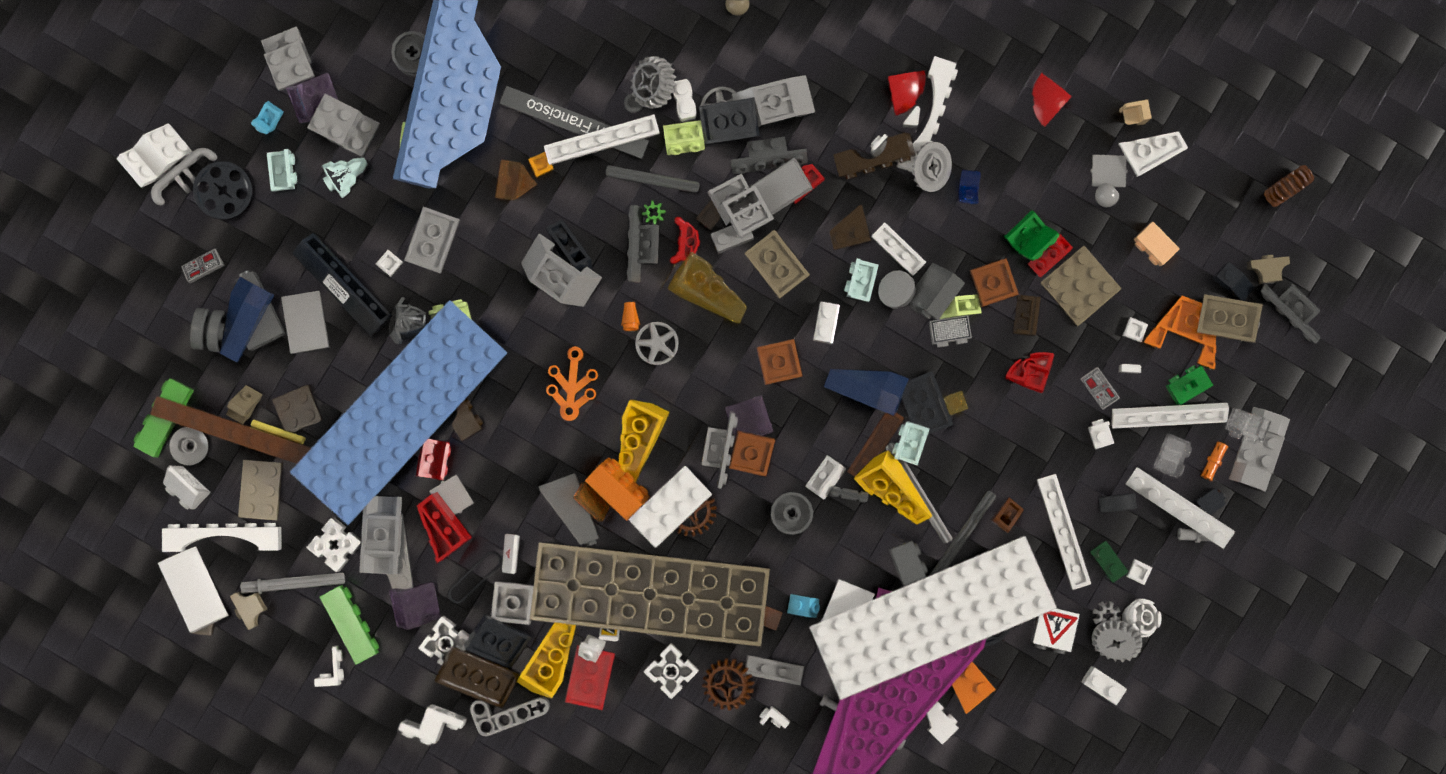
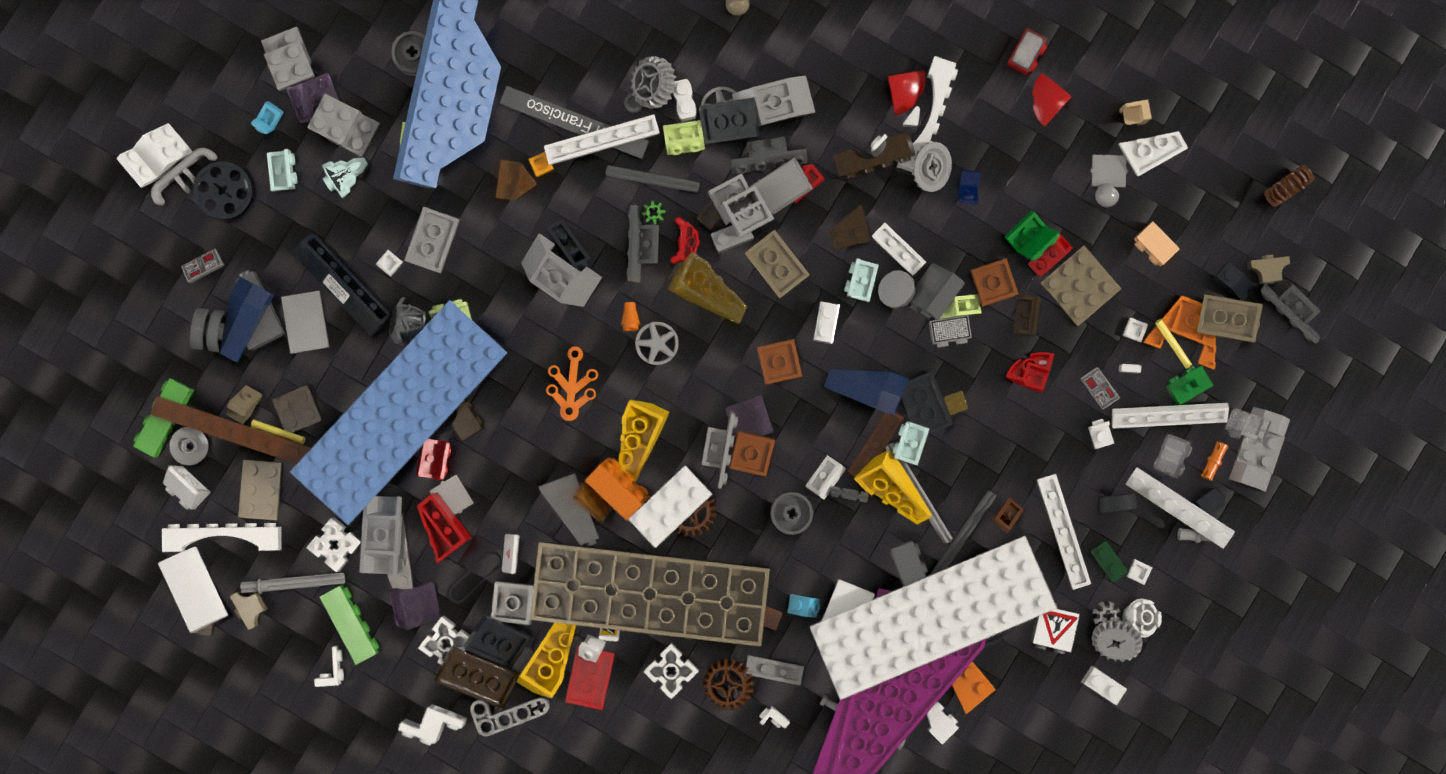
(1027, 51): none -> brick
(1173, 343): none -> light yellow bar

